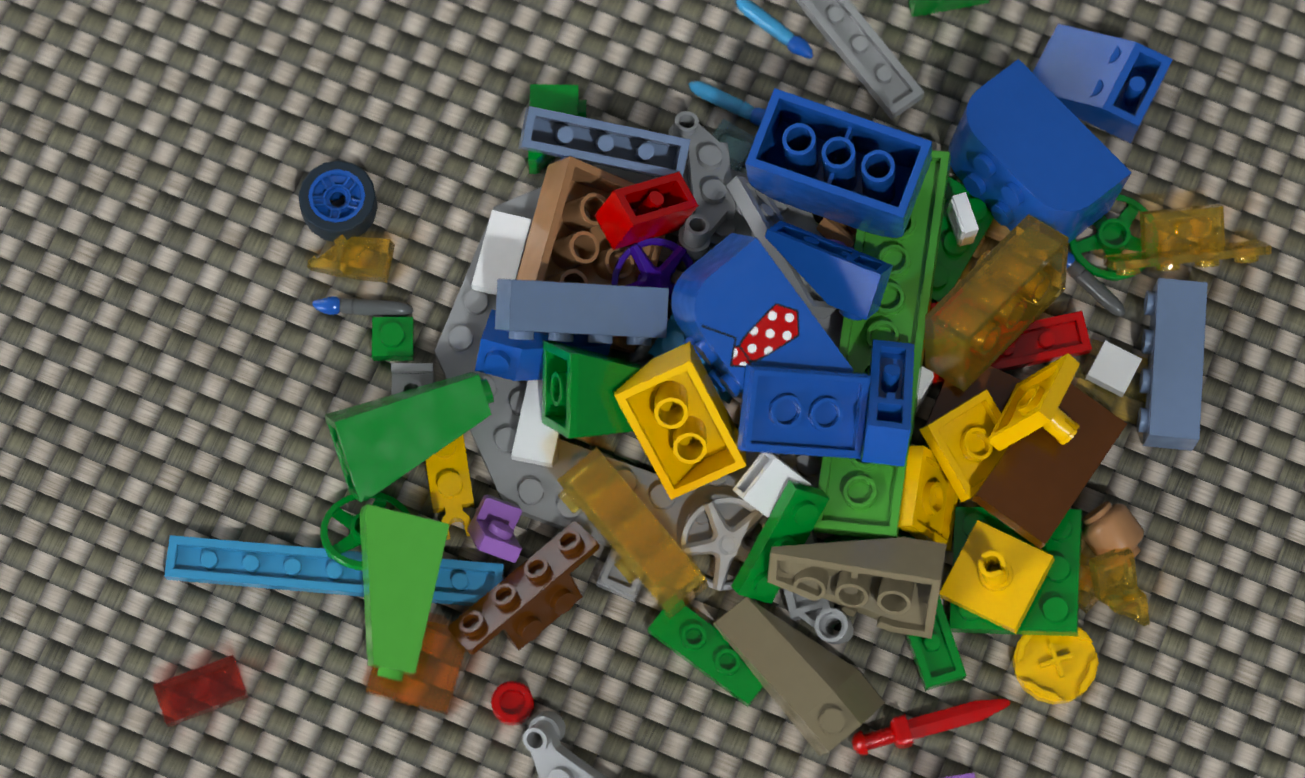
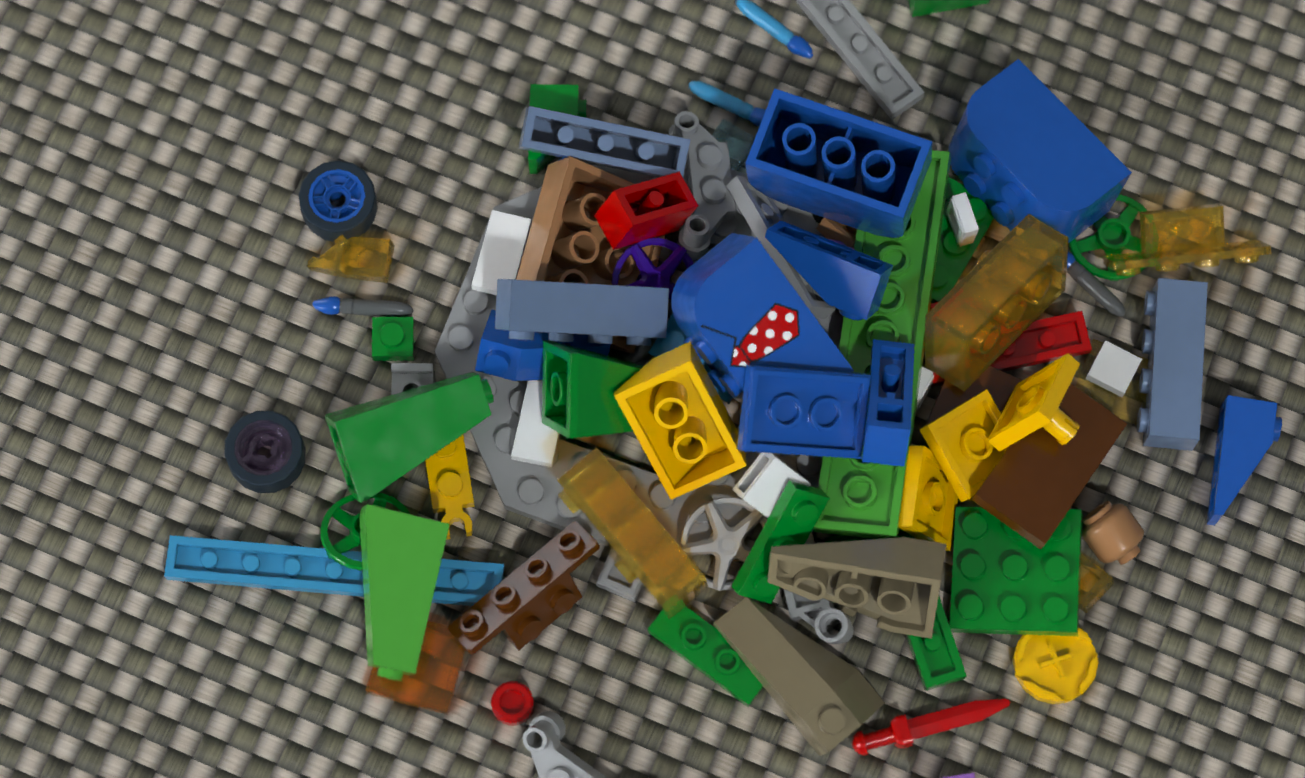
(200, 691): clear red plate -> none
(255, 470): none -> wheel
(494, 528): medium lavender bracket -> none
(996, 576): yellow tile -> none
(1102, 78): blue slope -> none
(1116, 584): clear yellow slope -> none
(1242, 439): none -> blue slope

